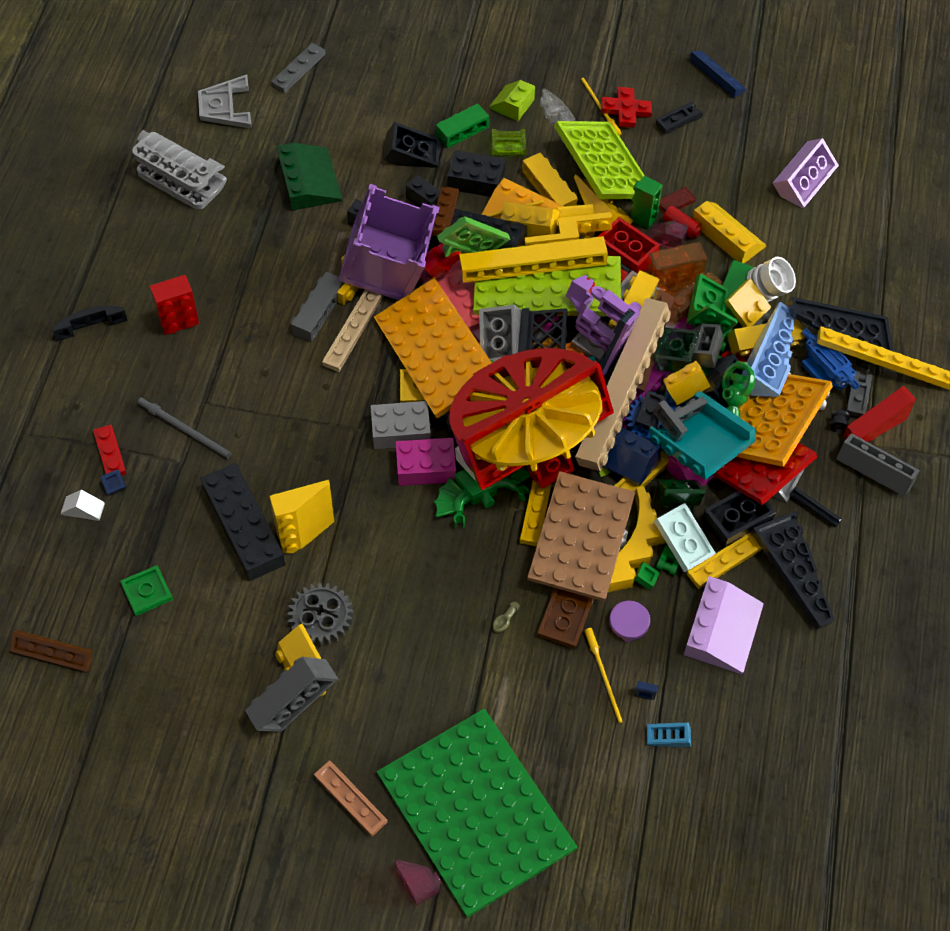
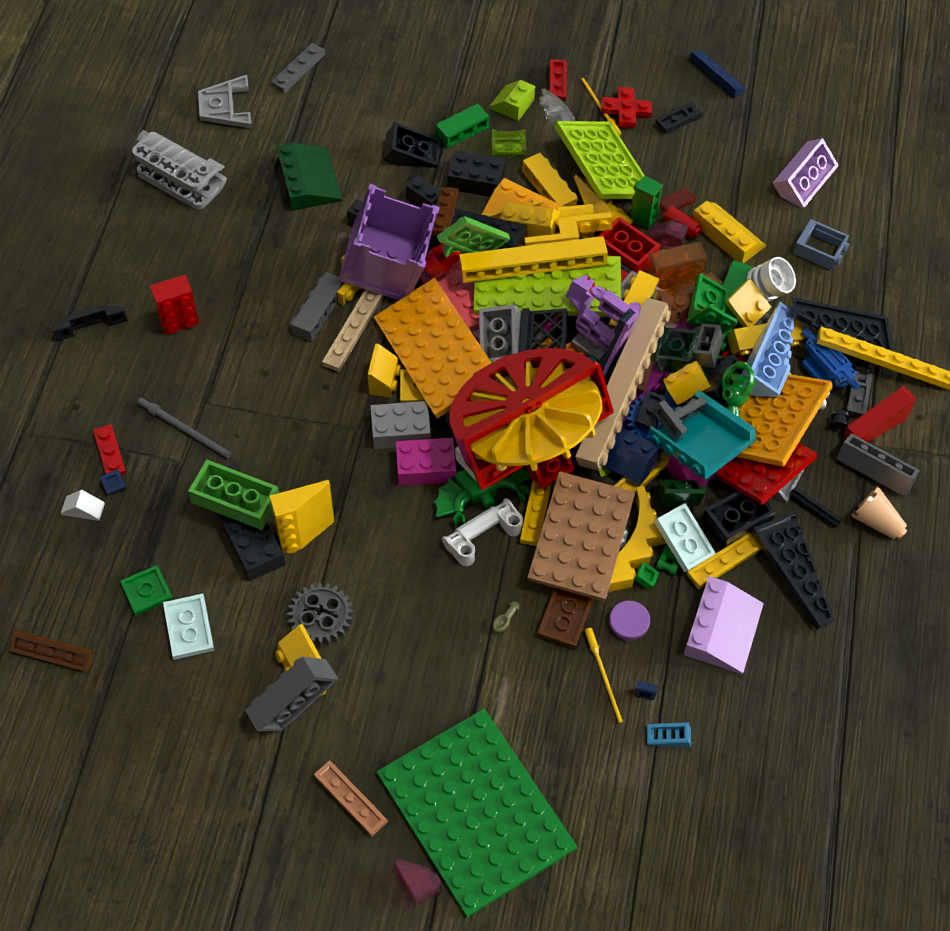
(188, 626): none -> light aqua plate
(233, 494): none -> bright green brick
(383, 372): none -> yellow slope
(459, 541): none -> white piece
(558, 78): none -> red plate
(826, 234): none -> sand blue window
(880, 515): none -> light nougat cone

